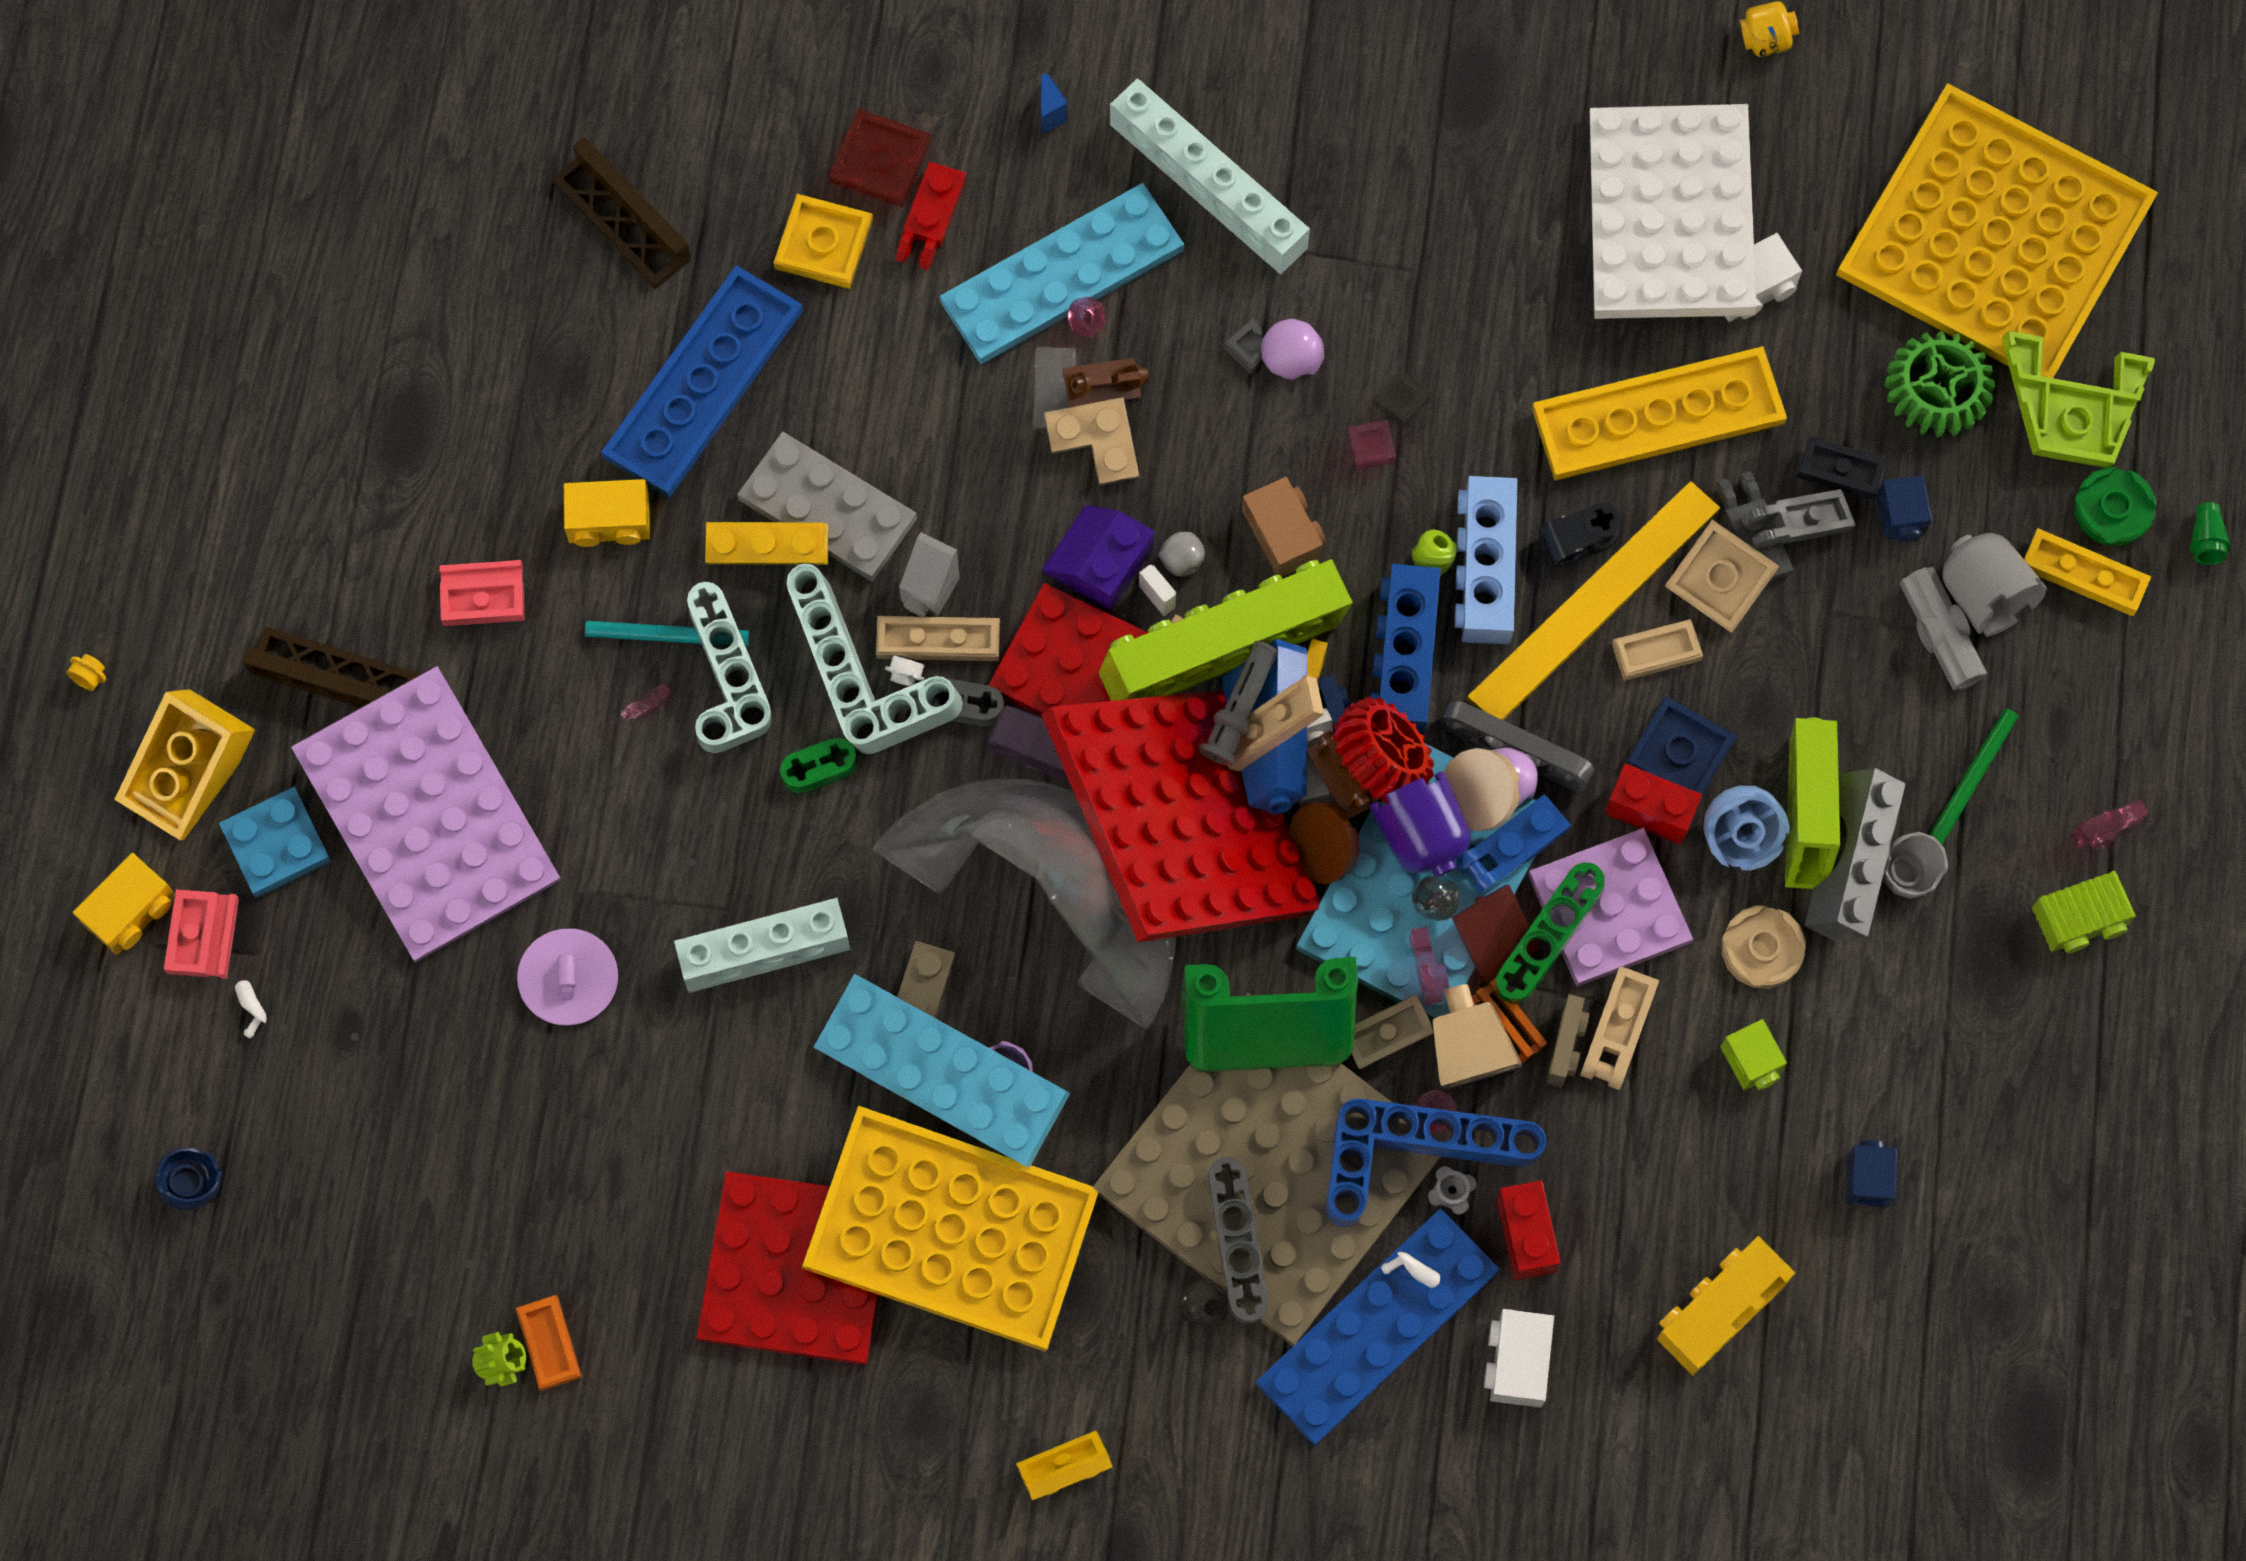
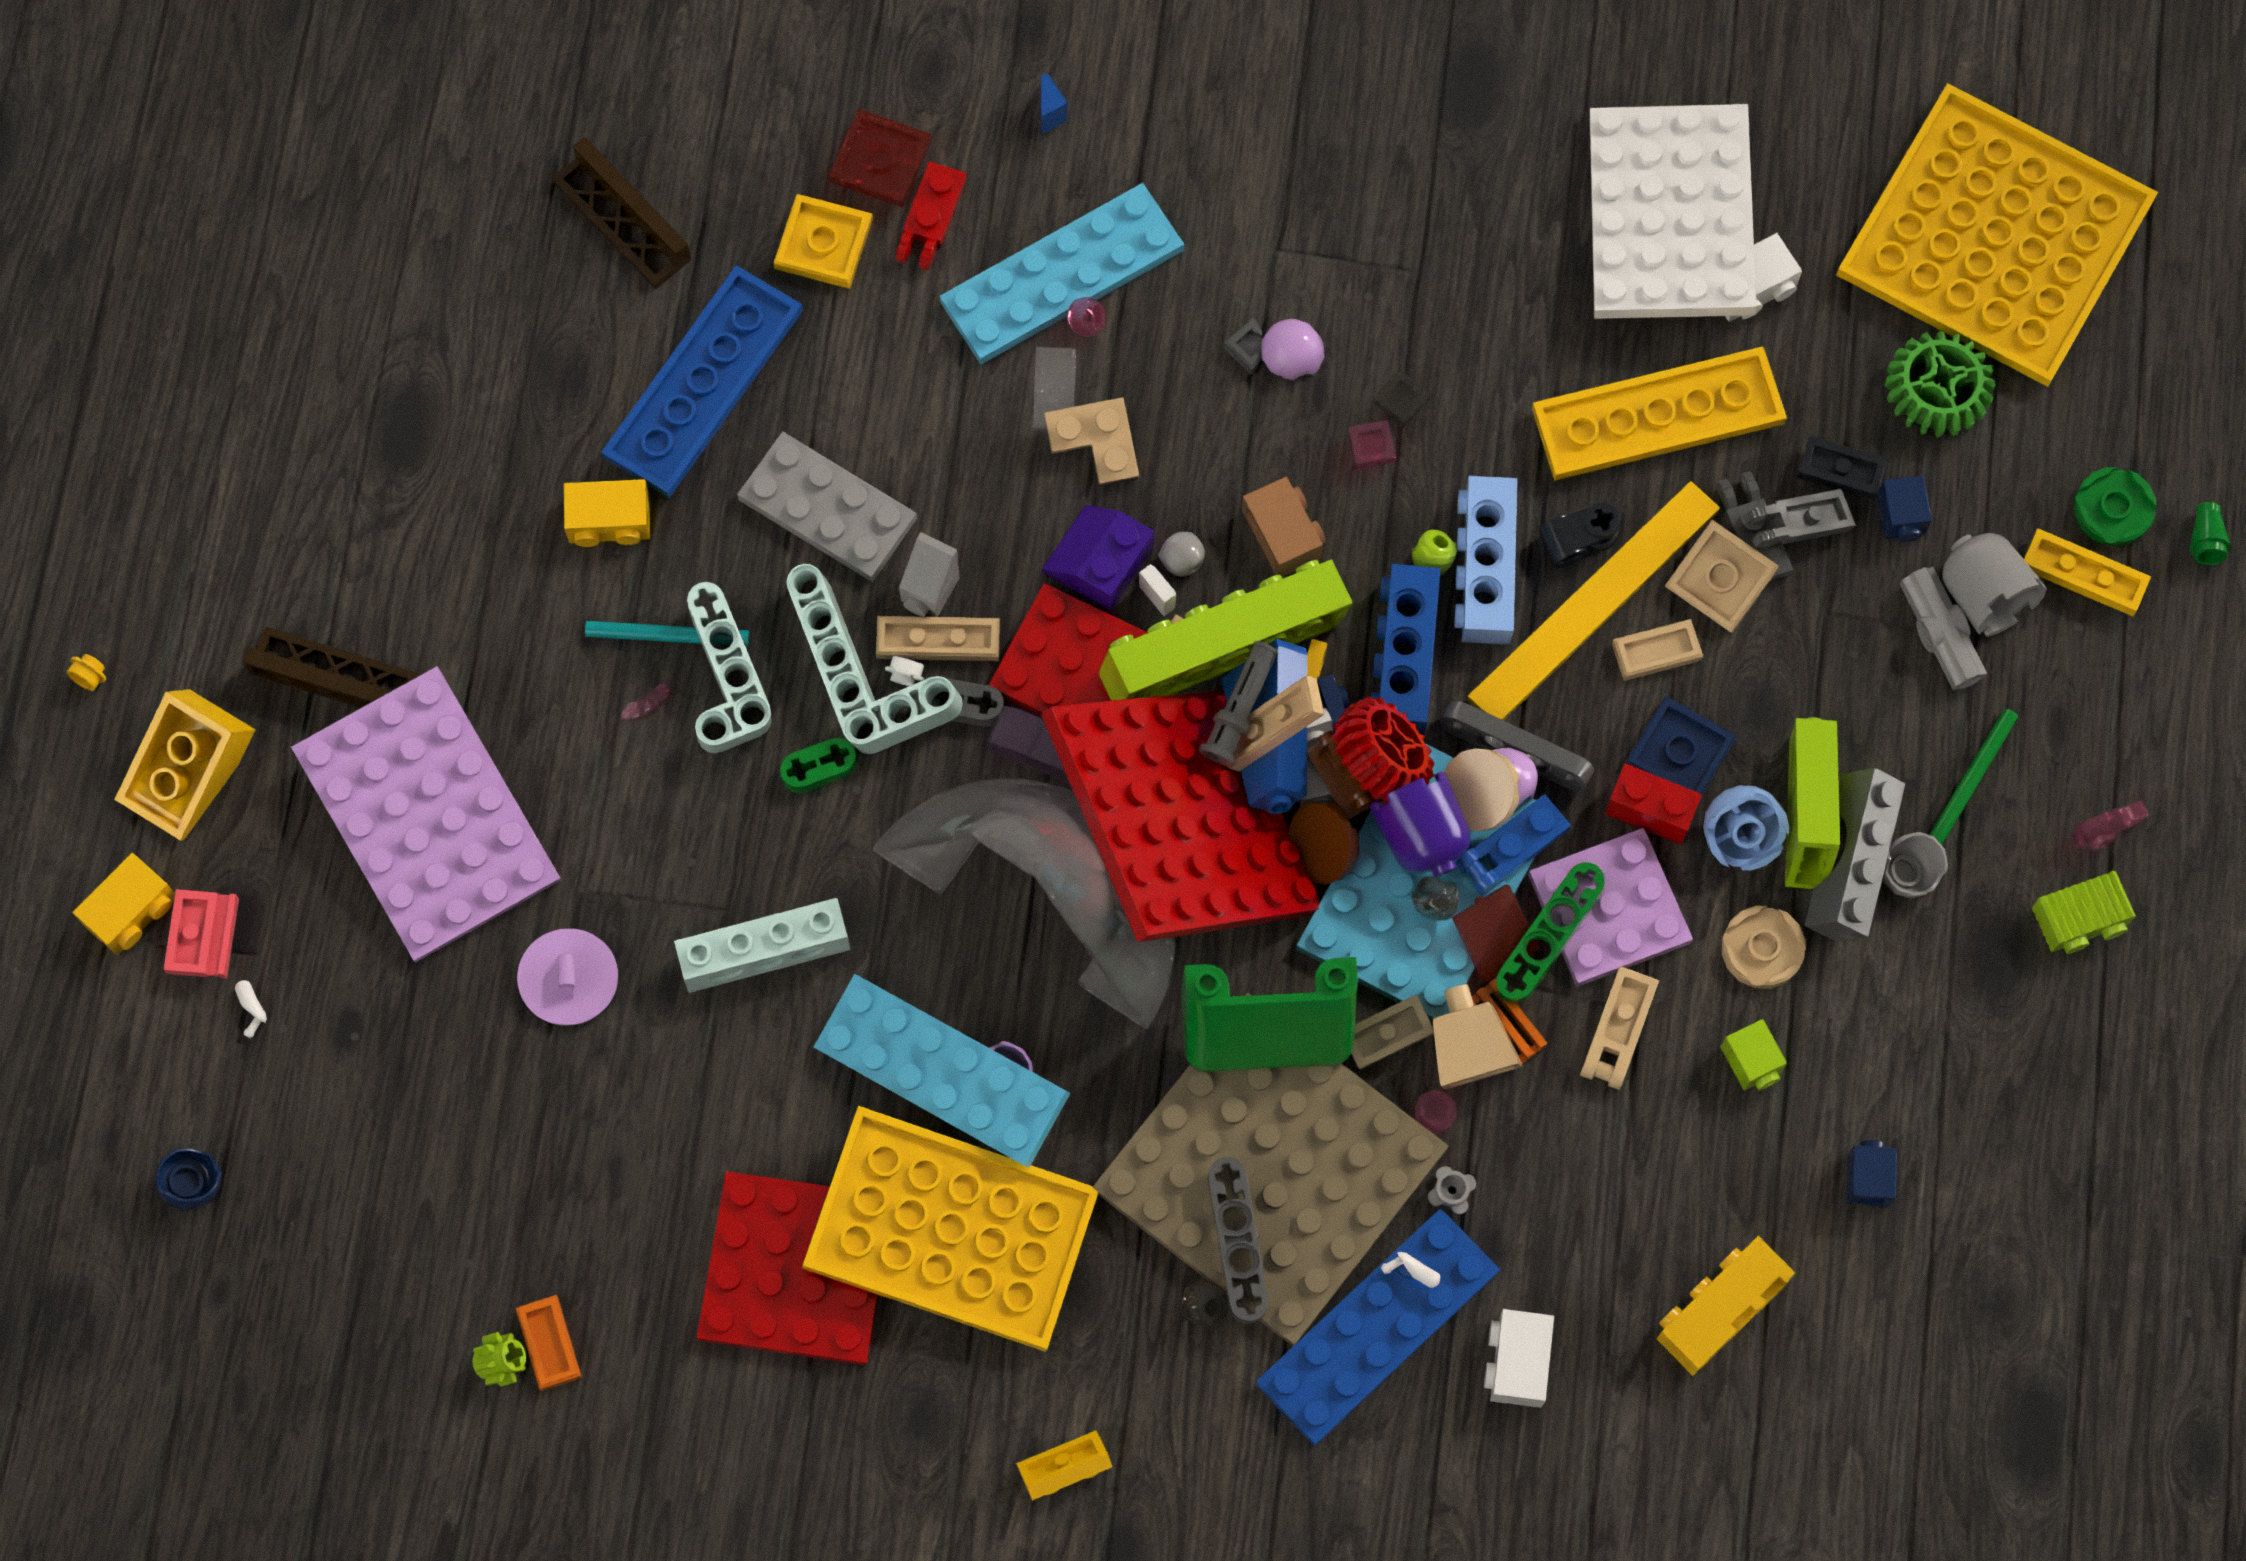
(274, 842): dark azure plate -> none
(482, 593): coral plate -> none
(767, 543): yellow plate -> none
(926, 977): dark tan plate -> none
(1104, 381): reddish brown hinge -> none
(1209, 176): light aqua brick -> none
(1417, 1141): blue beam -> none
(1431, 977): clear pink plate -> none
(1528, 1230): red piece -> none
(1572, 1024): dark tan plate -> none
(1769, 29): yellow head -> none
(2069, 417): lime wing -> none

